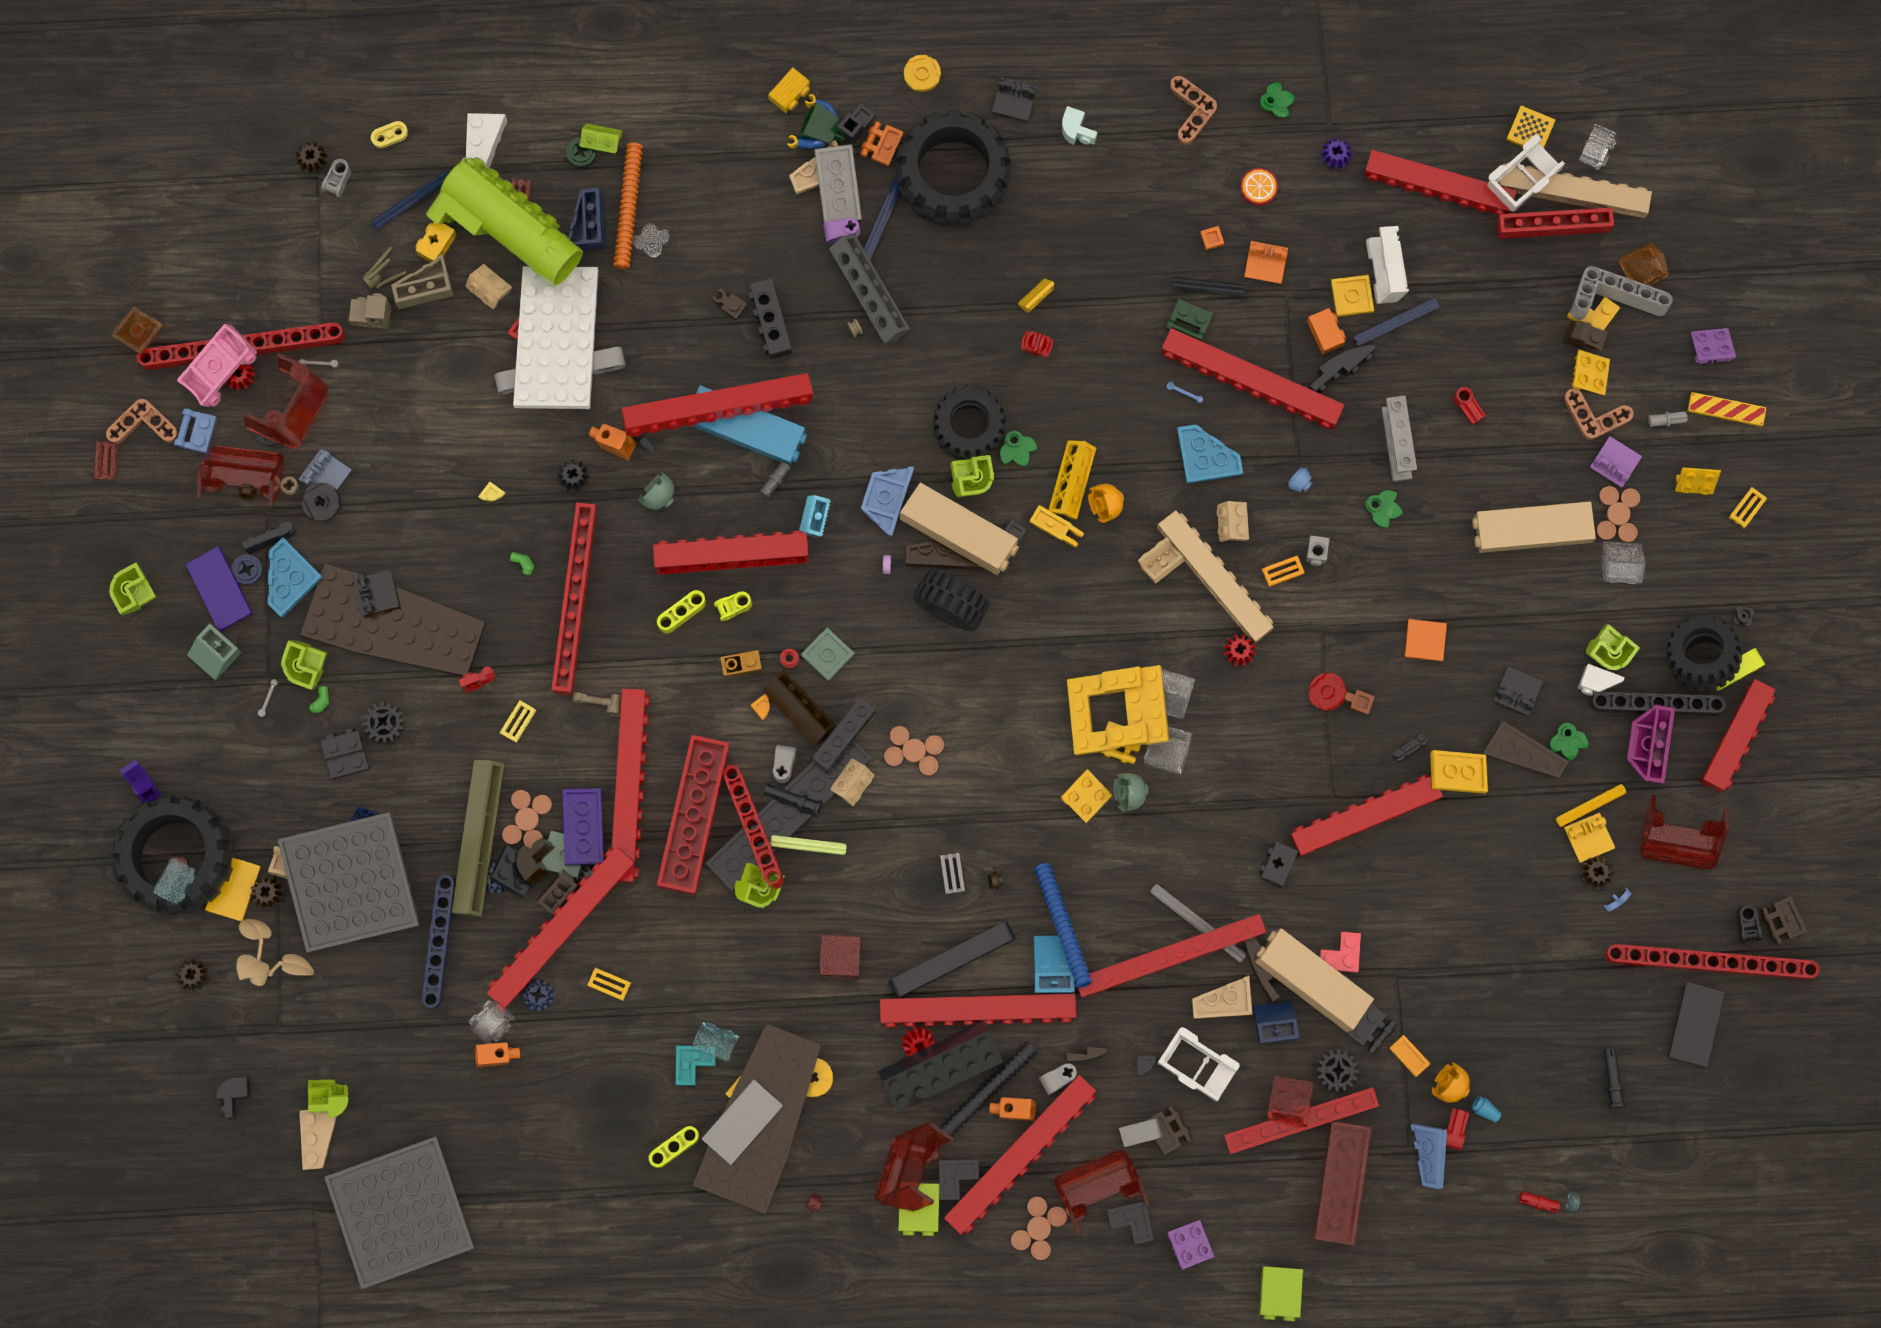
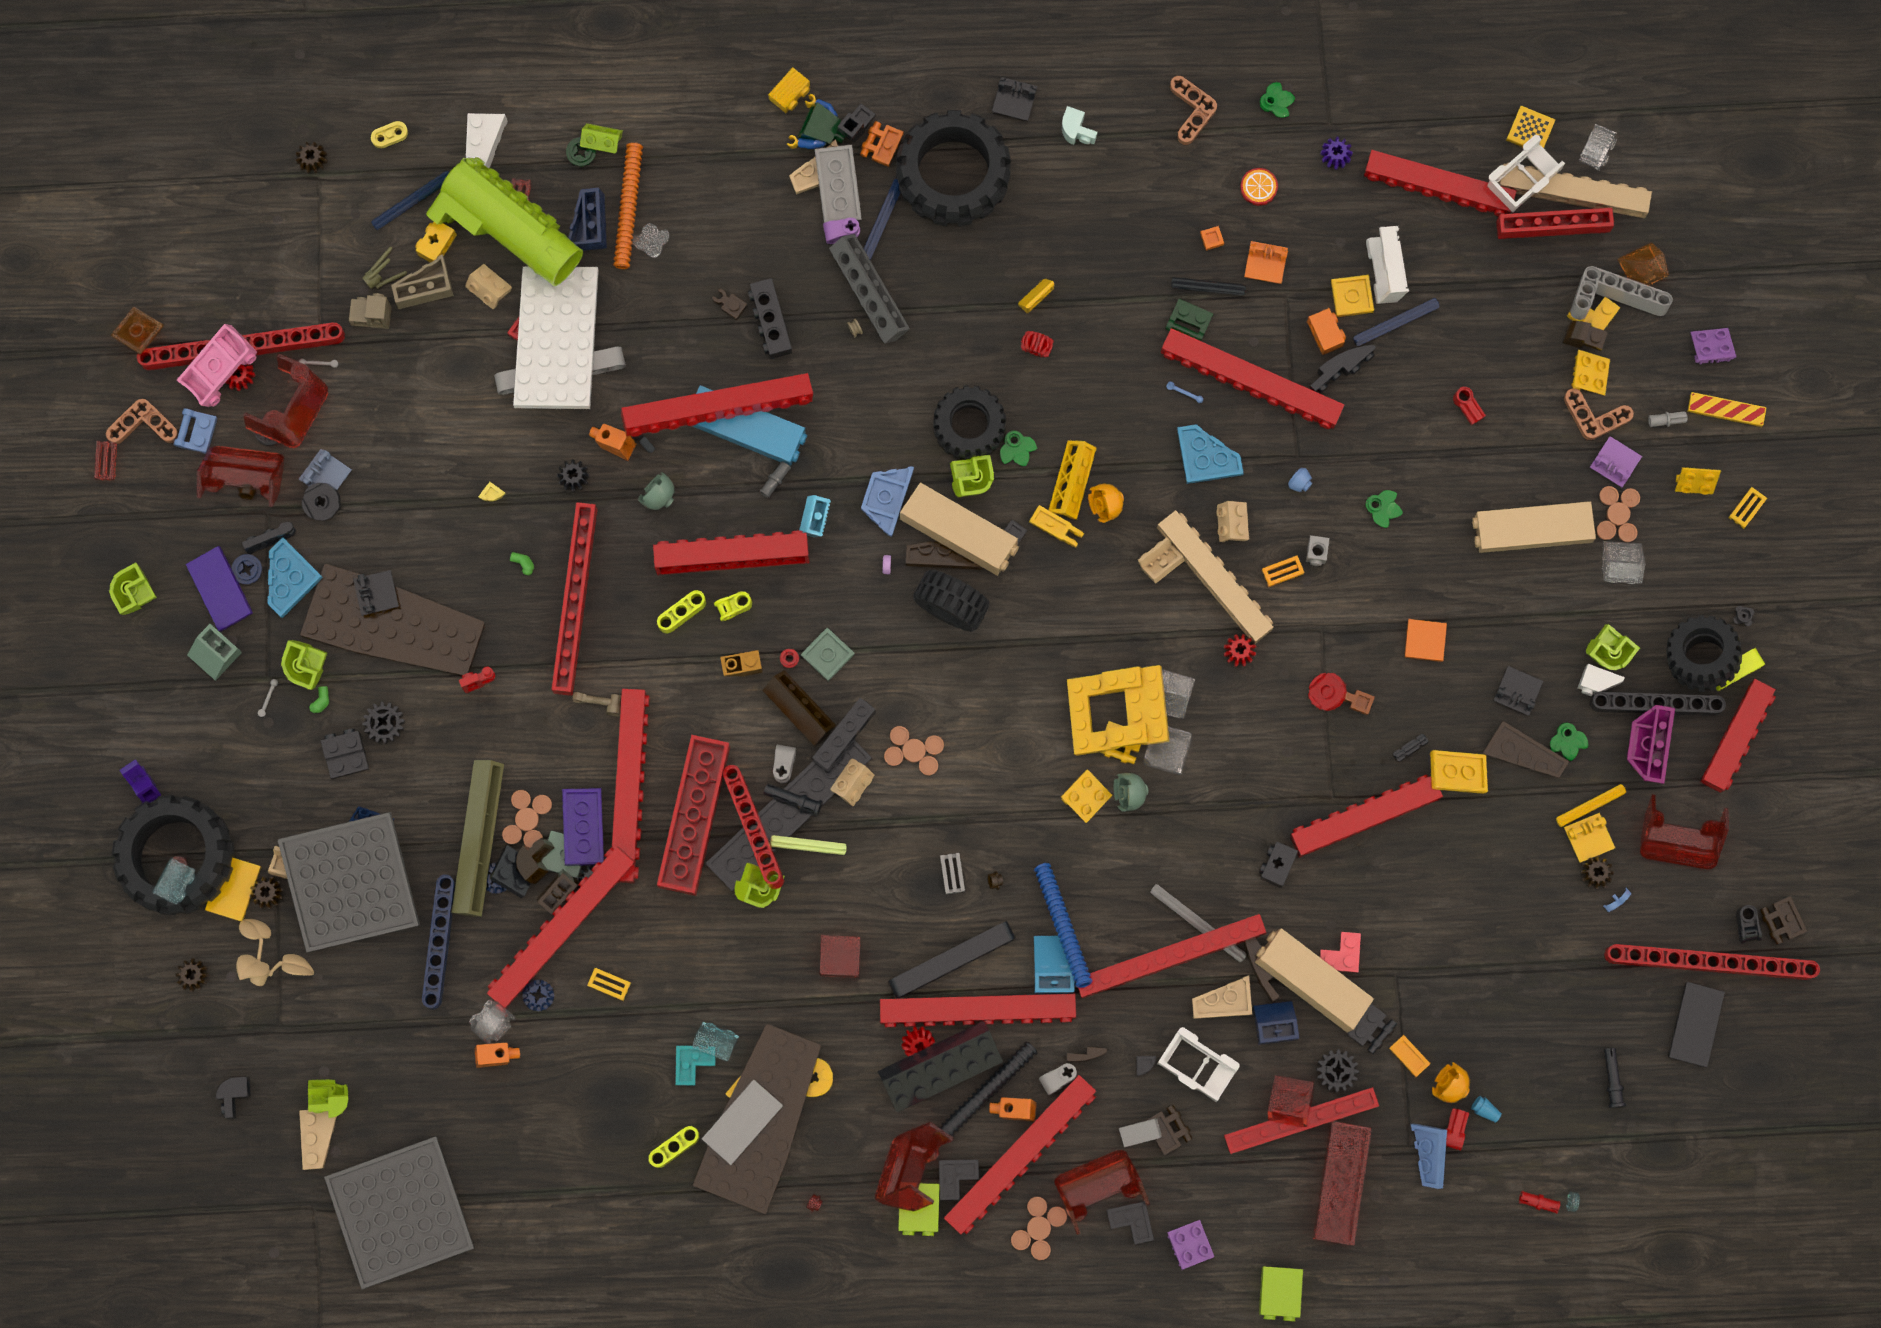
(294, 489): dark tan bush -> none
(335, 181): light grey piece -> none
(510, 735): light yellow tile -> none
(761, 706): light orange tile -> none
(922, 73): yellow tile -> none
(1399, 439): light grey fence -> none

